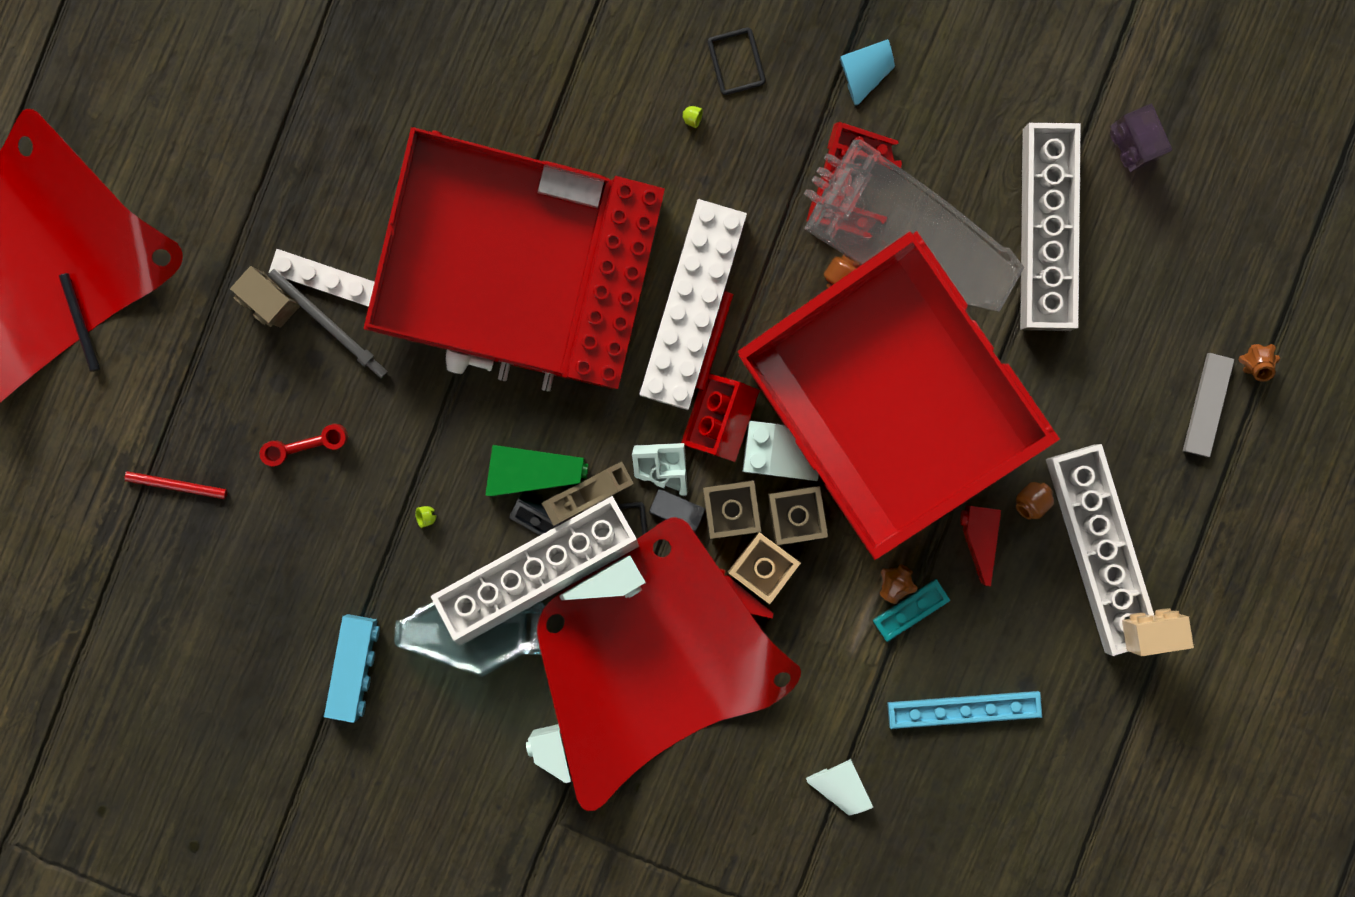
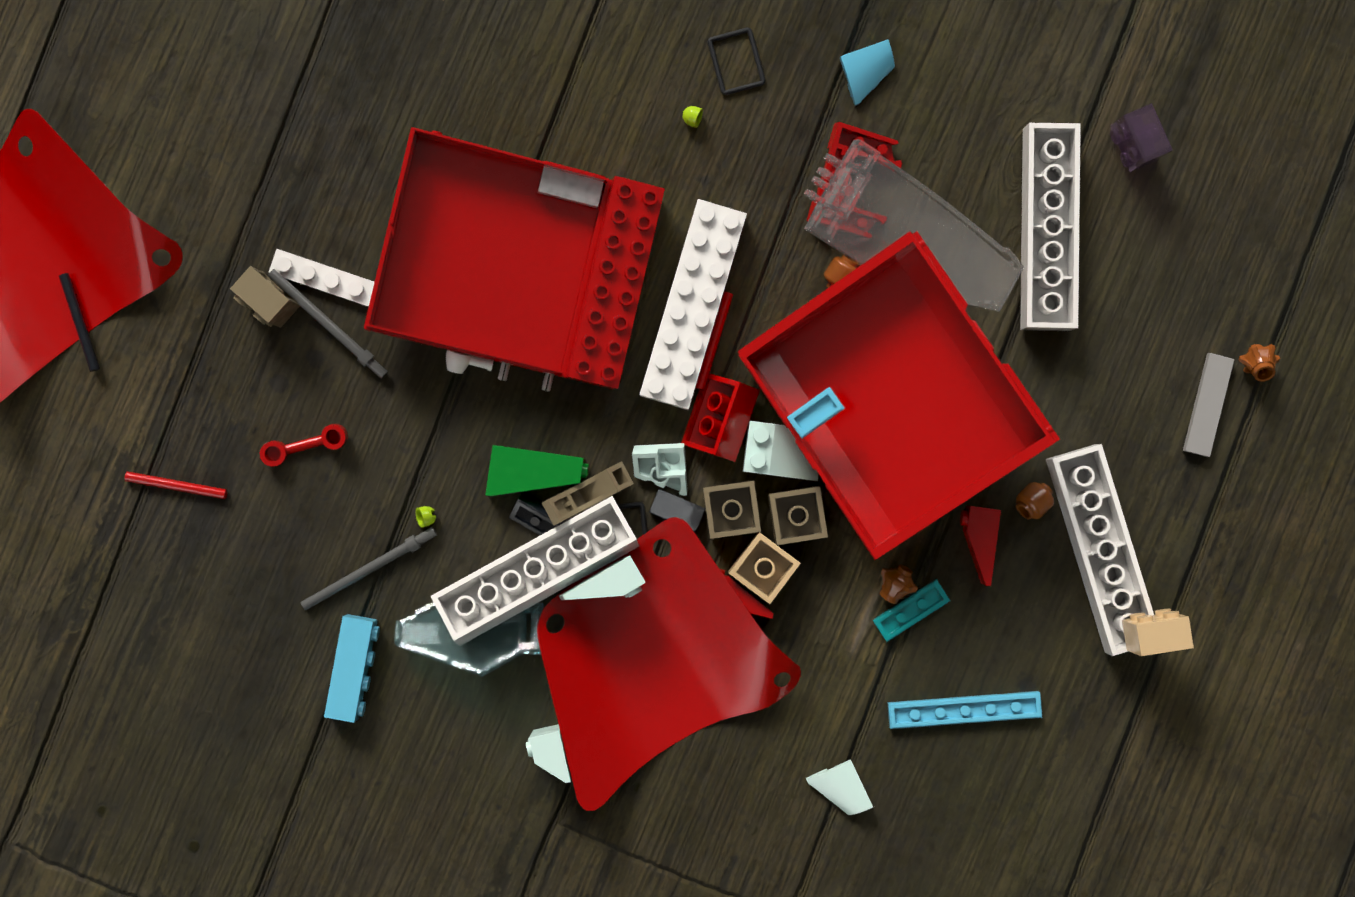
(411, 544): none -> dark grey bar
(816, 412): none -> medium azure tile

